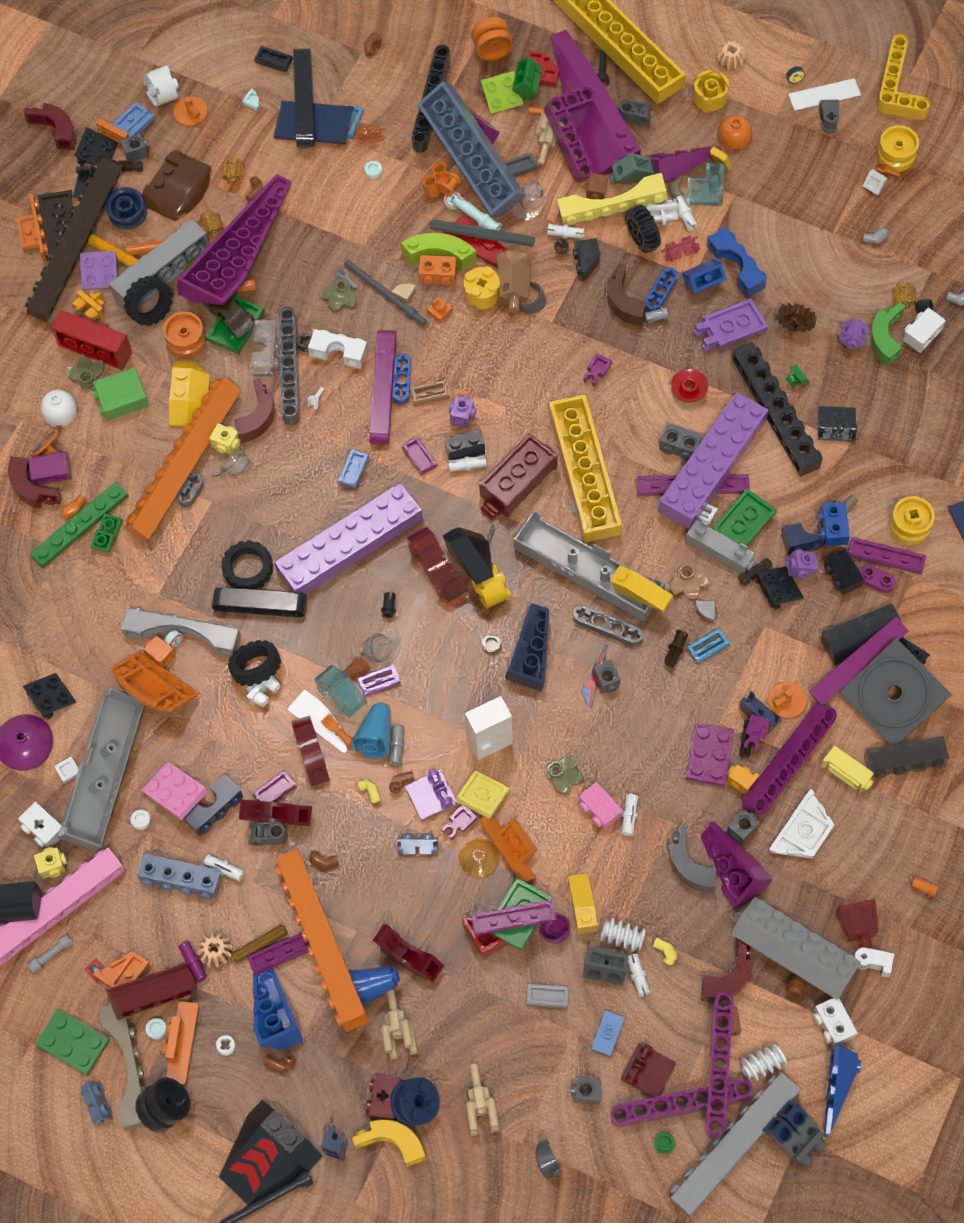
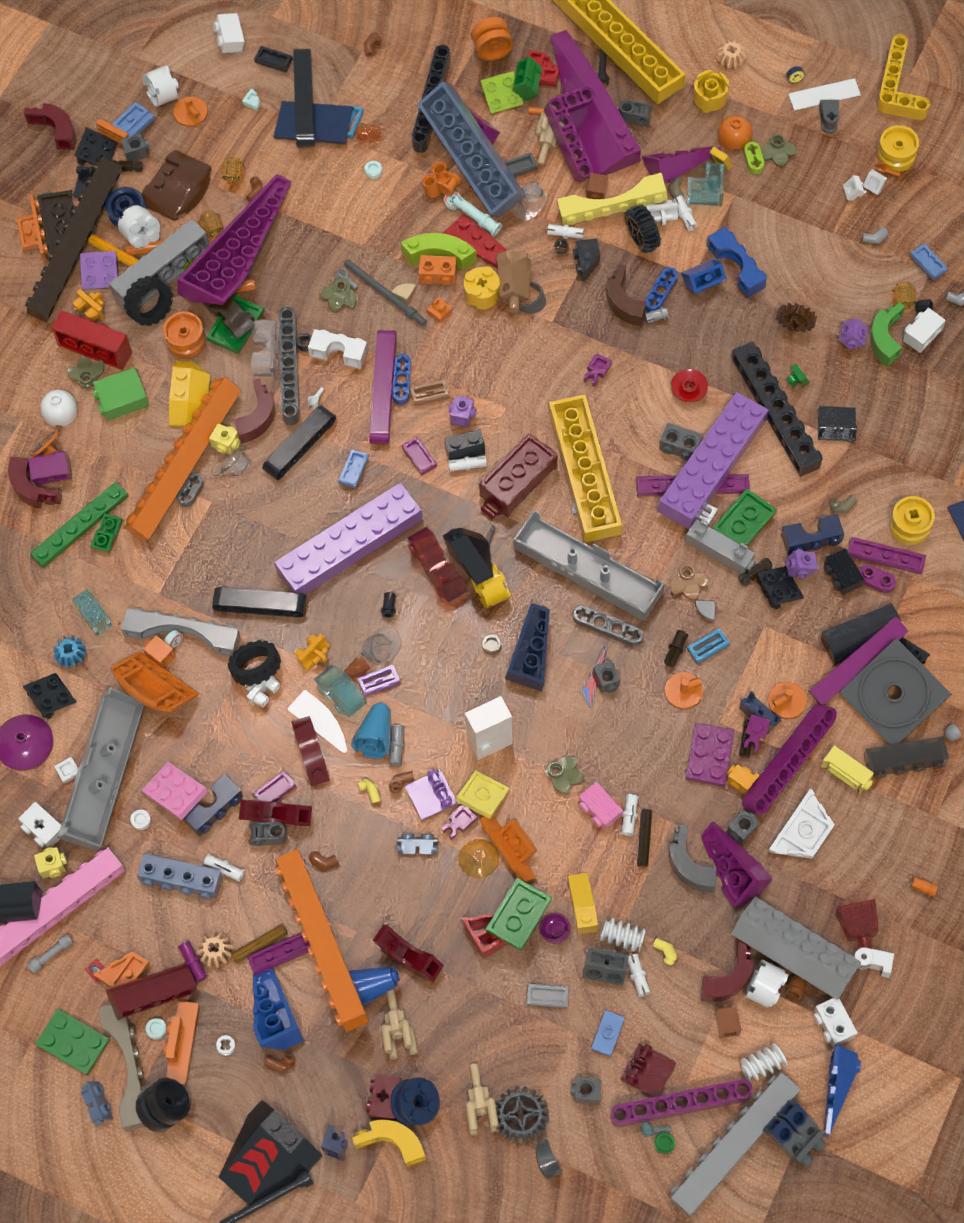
(73, 508): orange arm -> none
(75, 647): none -> dark azure gear
(91, 612): none -> clear light blue brick
(139, 226): none -> white brick
(229, 33): none -> white brick
(247, 548): black tyre -> none
(299, 442): none -> beam
(314, 652): none -> light orange hips
(331, 724): orange piece -> none
(484, 233): dark grey axle -> none
(513, 917): magenta tile -> none
(530, 1114): none -> dark grey gear
(631, 169): sand green torso -> none
(640, 589): yellow slope -> none
(644, 838): none -> dark brown axle
(648, 1130): none -> clear light blue hand
(673, 250): clear pink hinge -> none
(683, 690): none -> orange shield
(715, 1074): magenta beam -> none
(730, 325): medium lavender tile -> none
(749, 158): none -> lime beam
(765, 984): none -> white brick
(778, 152): none -> olive plate
(834, 524): blue brick -> none
(853, 188): none -> white tile
(928, 262): none -> medium blue plate
(952, 732): none -> light grey hinge

